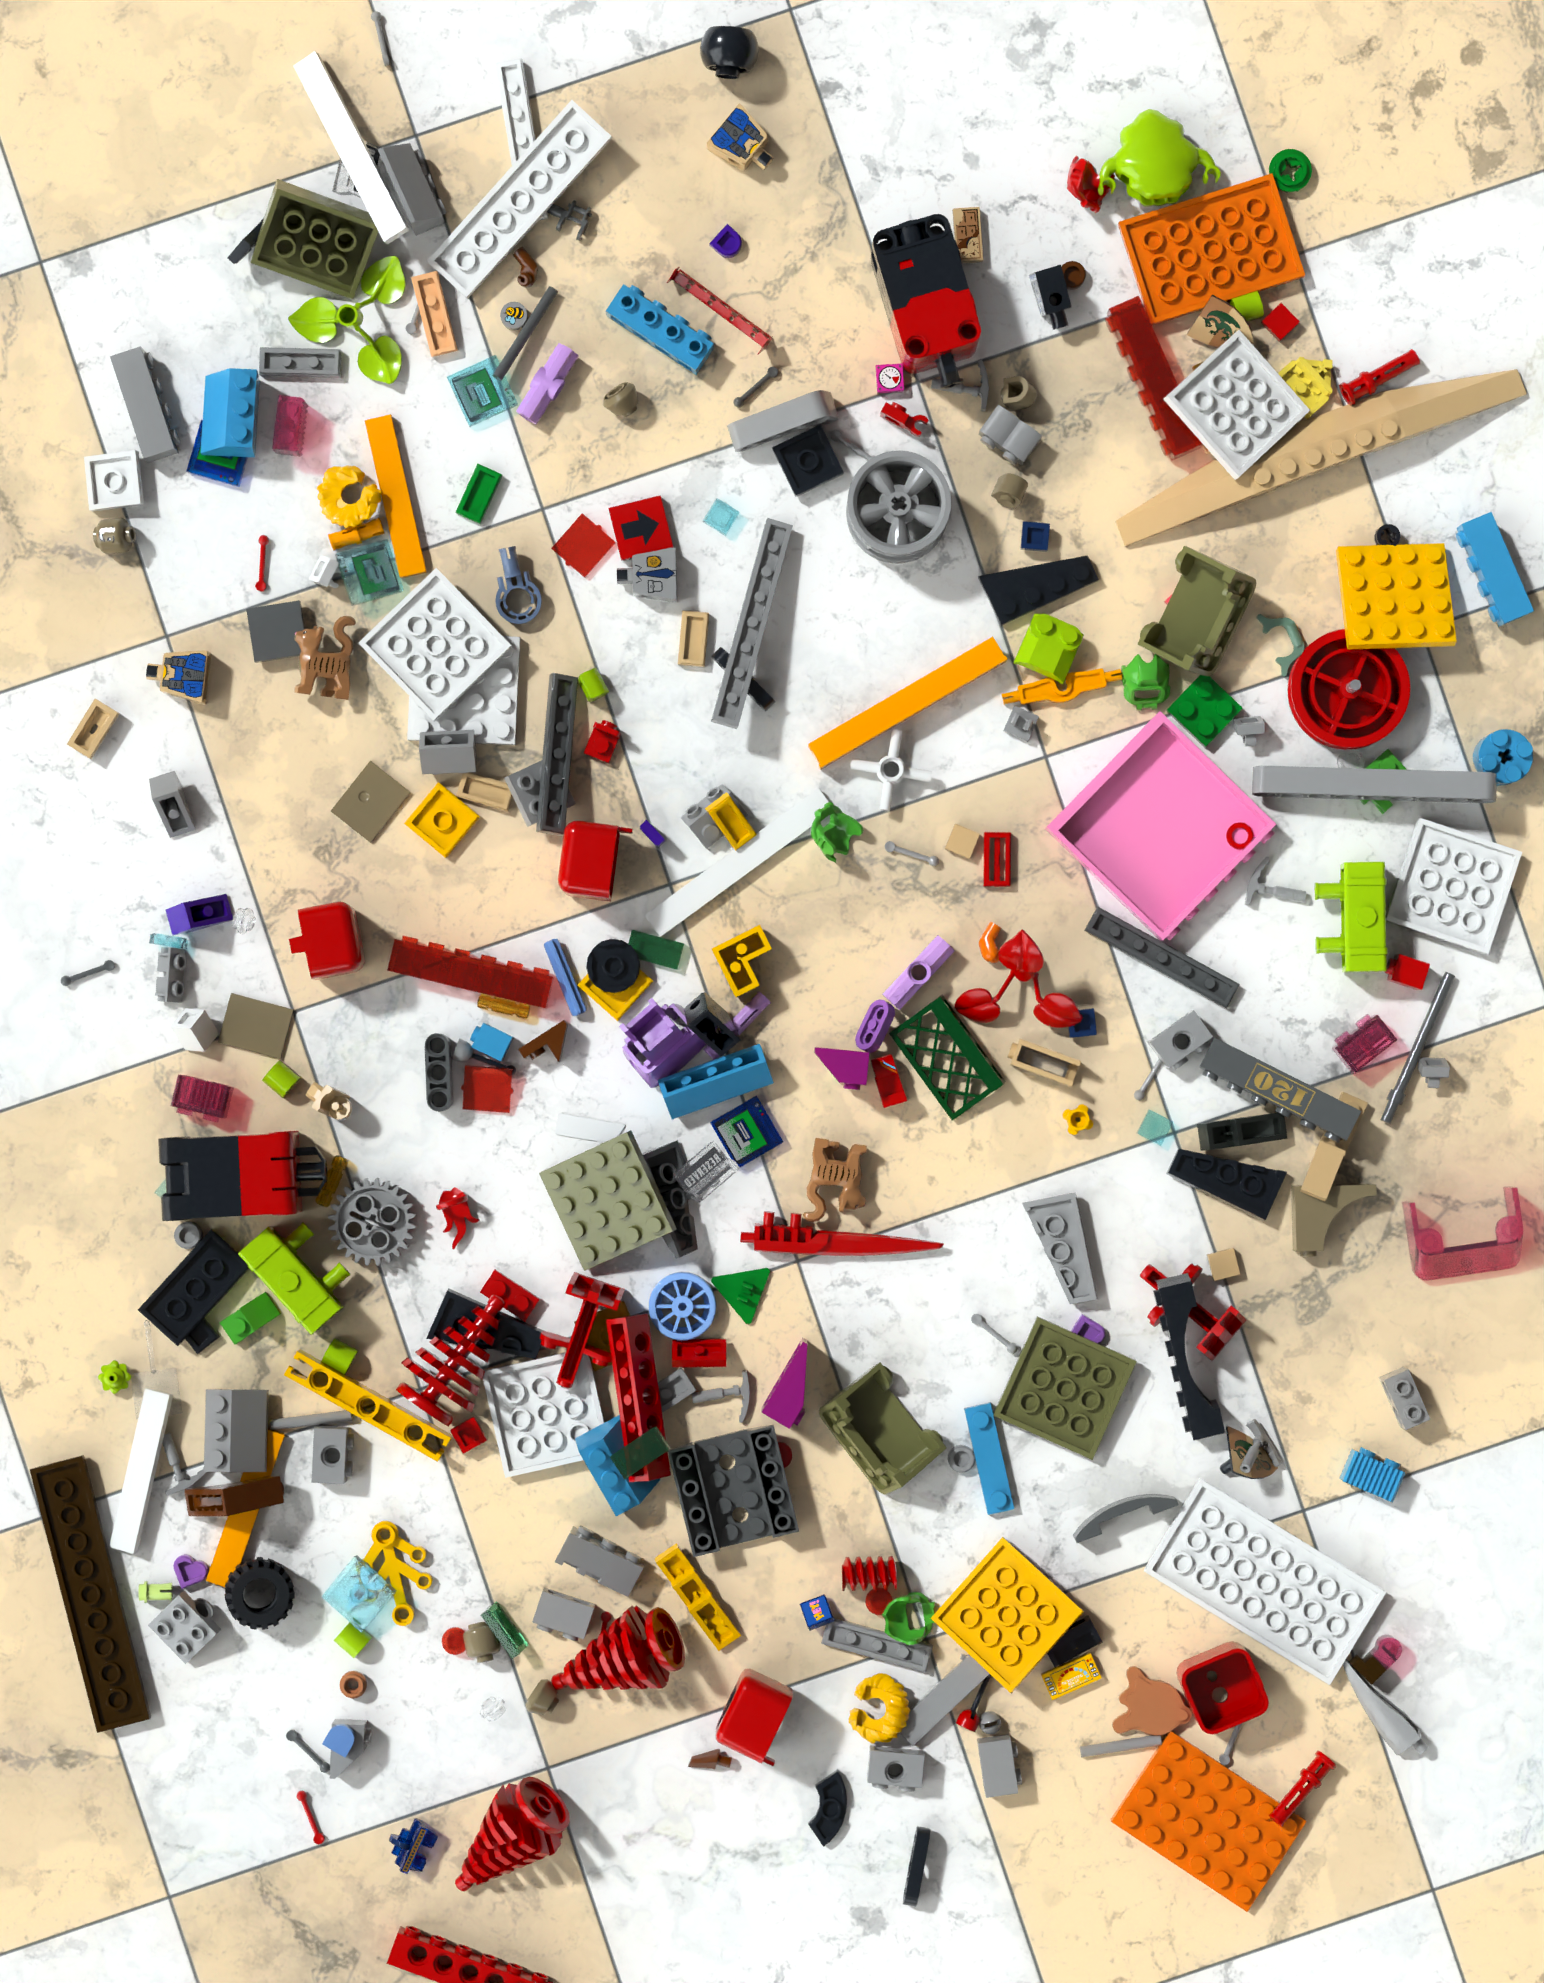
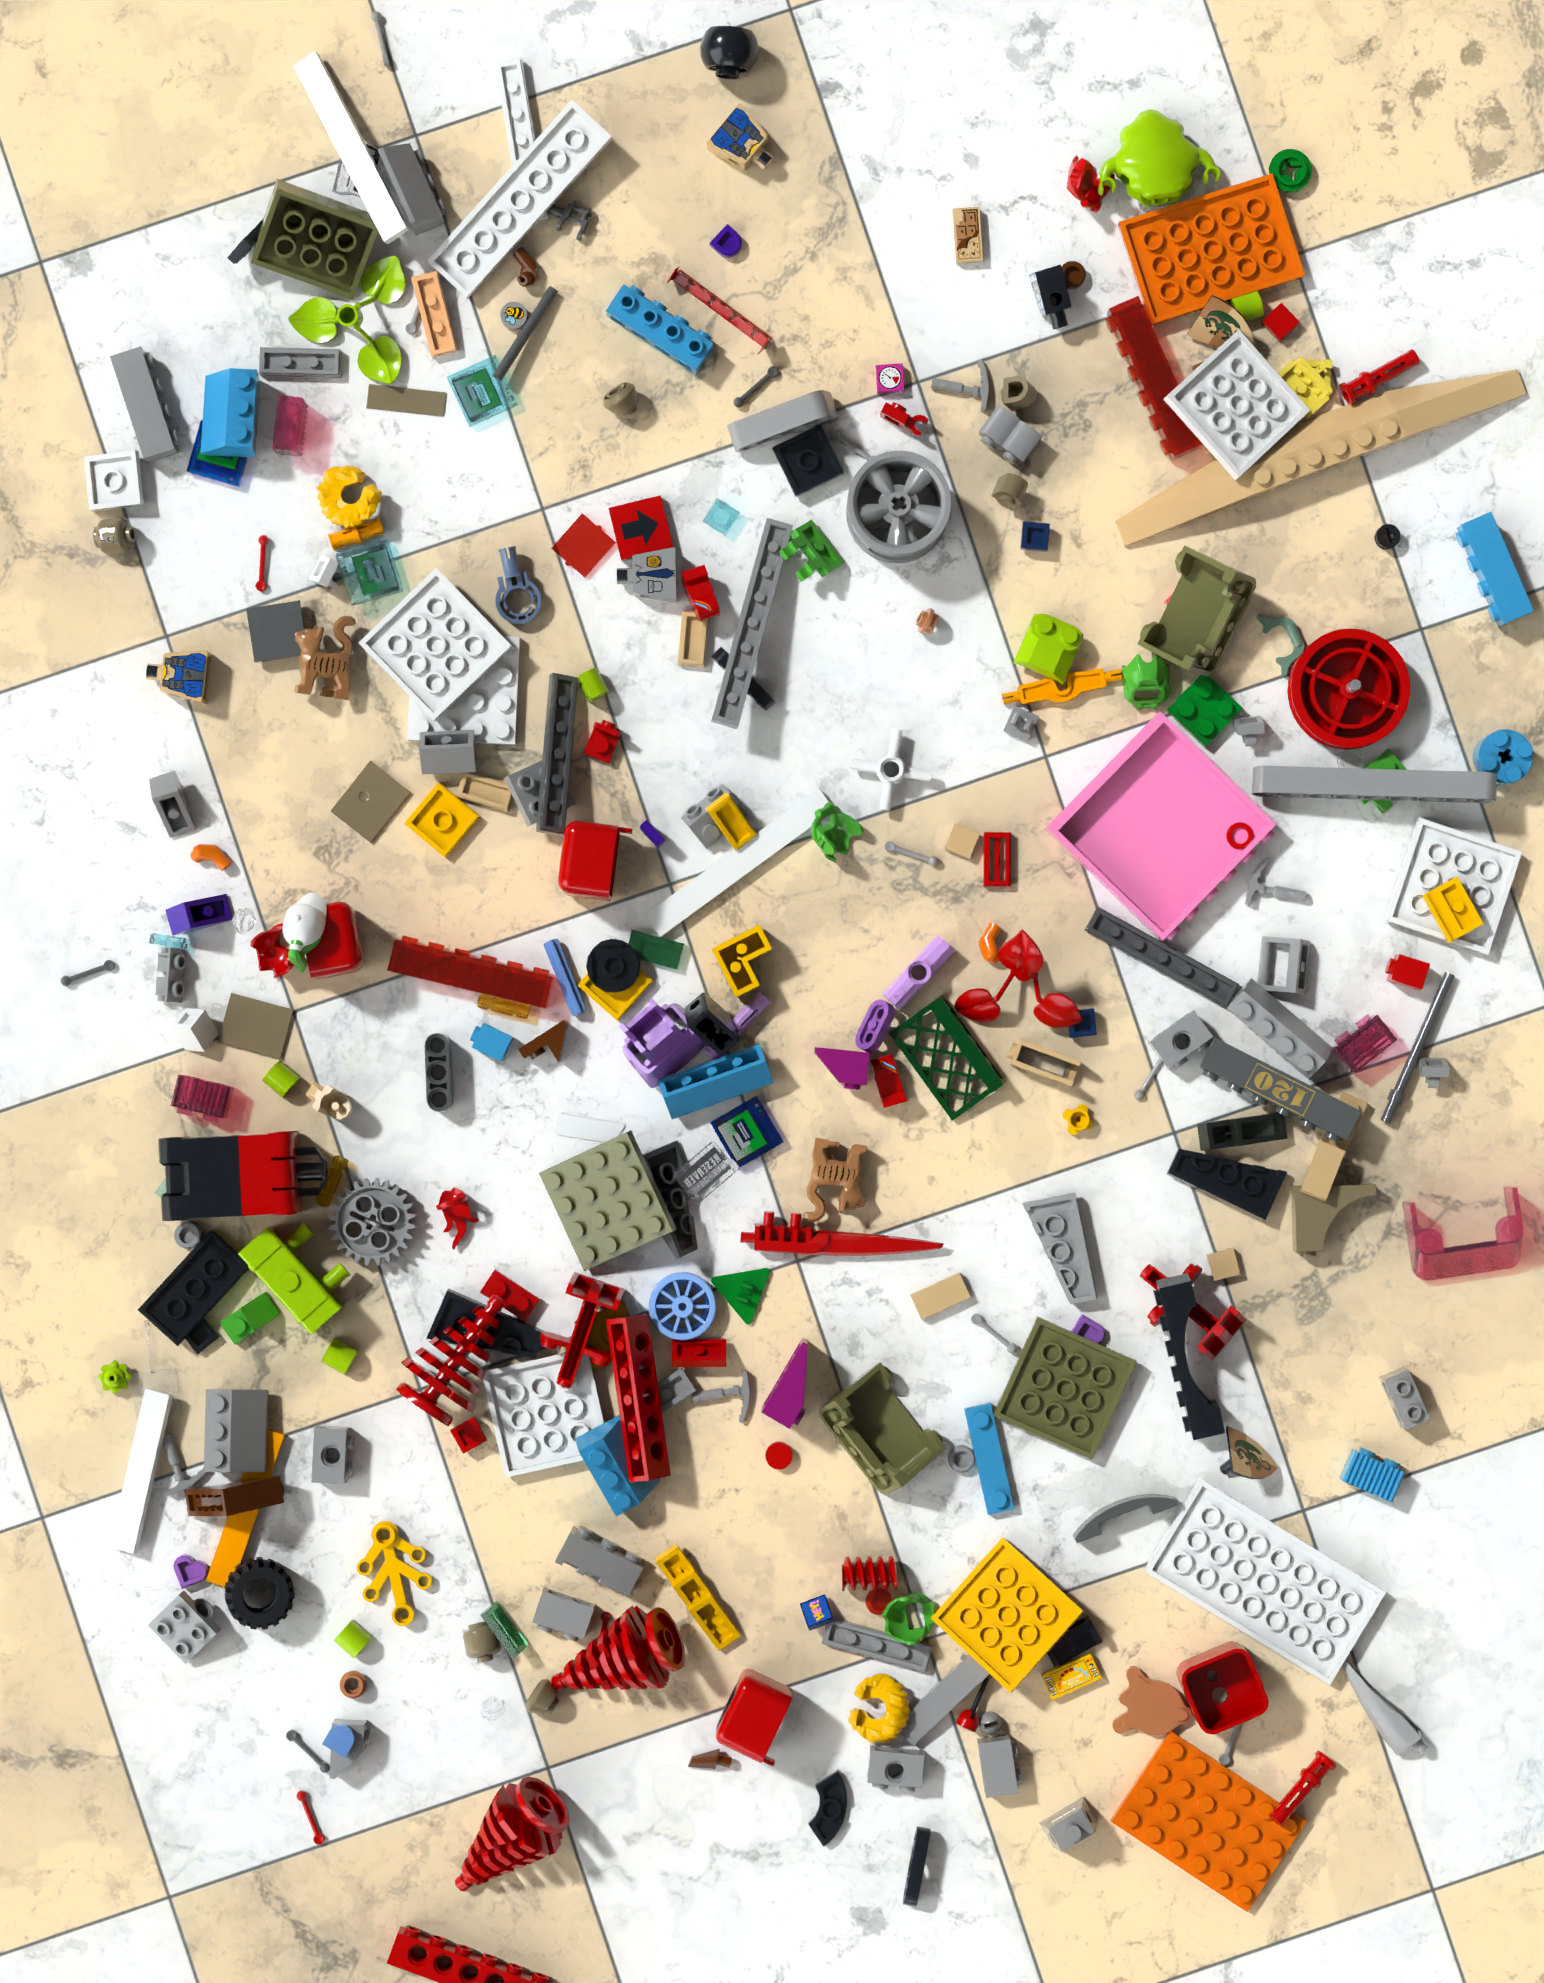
(90, 1593): dark brown plate -> none
(99, 715): tan piece -> none
(153, 1591): yellowish green pin -> none
(210, 852): none -> orange arm
(270, 953): none -> red helmet
(304, 927): none -> white hair
(308, 1420): light grey bar -> none
(359, 1593): clear light blue tile -> none
(387, 1415): yellow piece -> none
(395, 496): light orange tile -> none
(406, 400): none -> dark tan sticker
(408, 1843): clear blue hips -> none
(453, 1641): clear red plate -> none
(464, 1052): hinge -> none
(479, 493): green tile -> none
(487, 1089): clear red piece -> none
(547, 383): lavender piece -> none
(640, 1452): clear green tile -> none
(700, 593): none -> red leg
(712, 1493): dark grey slope -> none
(815, 547): none -> bright green plate
(907, 702): light orange tile -> none
(926, 296): piece -> none
(927, 621): none -> nougat plate
(940, 1296): none -> tan tile
(1032, 587): black wing -> none
(1070, 1825): none -> light grey torso
(1121, 1745): light grey bar -> none
(1154, 1127): clear light blue tile -> none
(1260, 1439): light grey piece -> none
(1280, 1028): none -> light grey brick
(1297, 965): none -> light grey tile
(1362, 917): lime piece -> none
(1379, 1659): leg -> none
(1395, 596): yellow plate -> none
(1452, 909): none -> yellow plate

